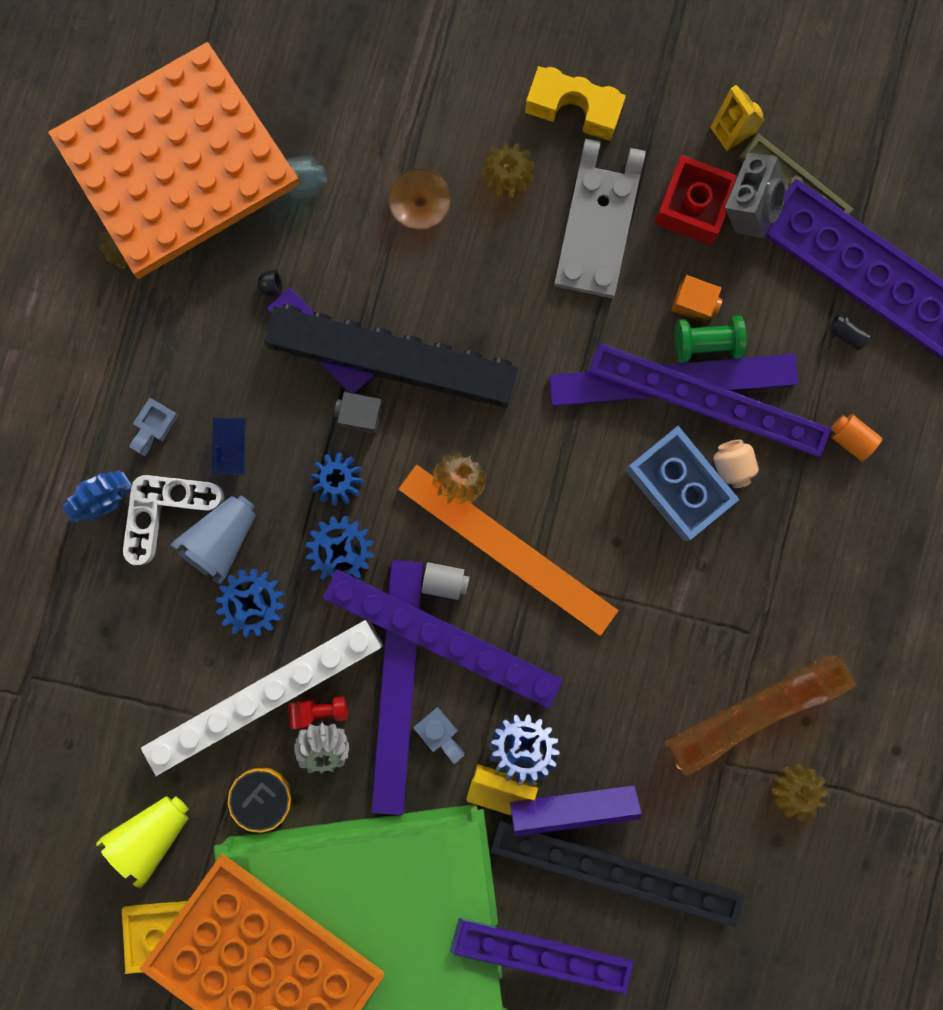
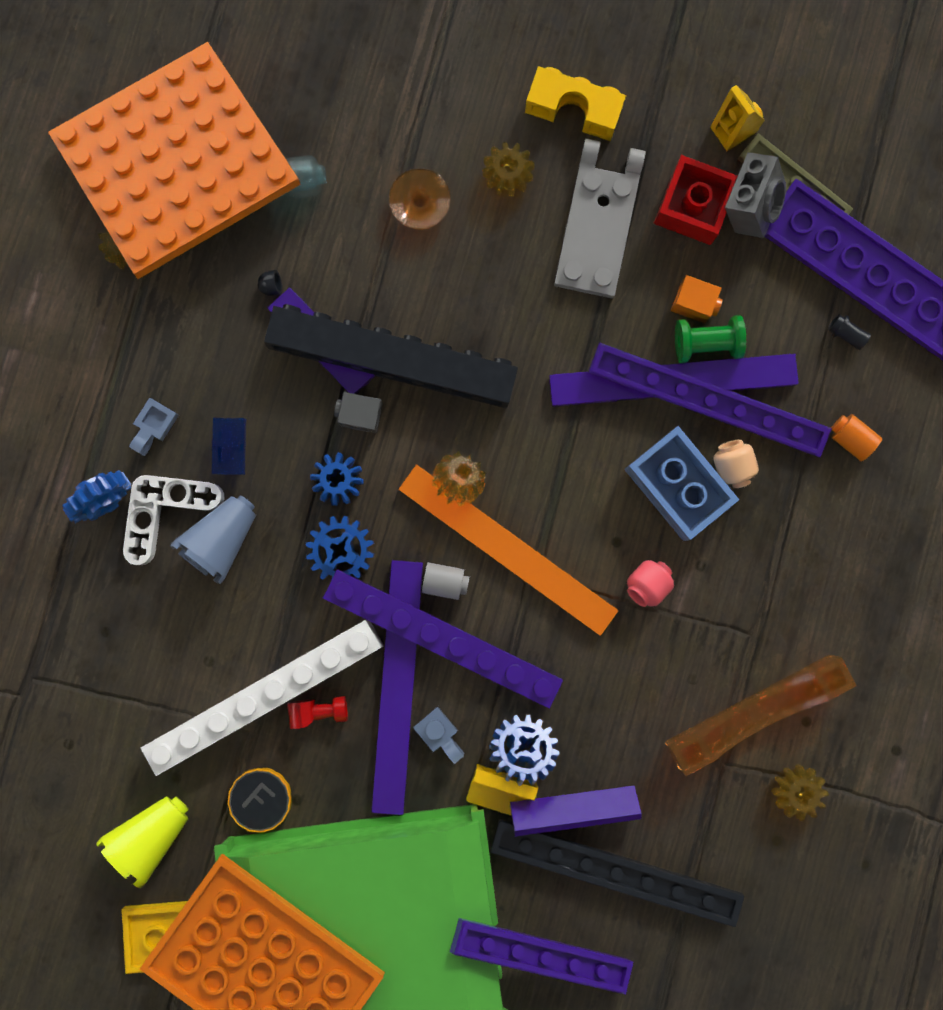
(243, 615): blue gear -> none
(321, 748): light grey gear -> none
(650, 583): none -> coral head

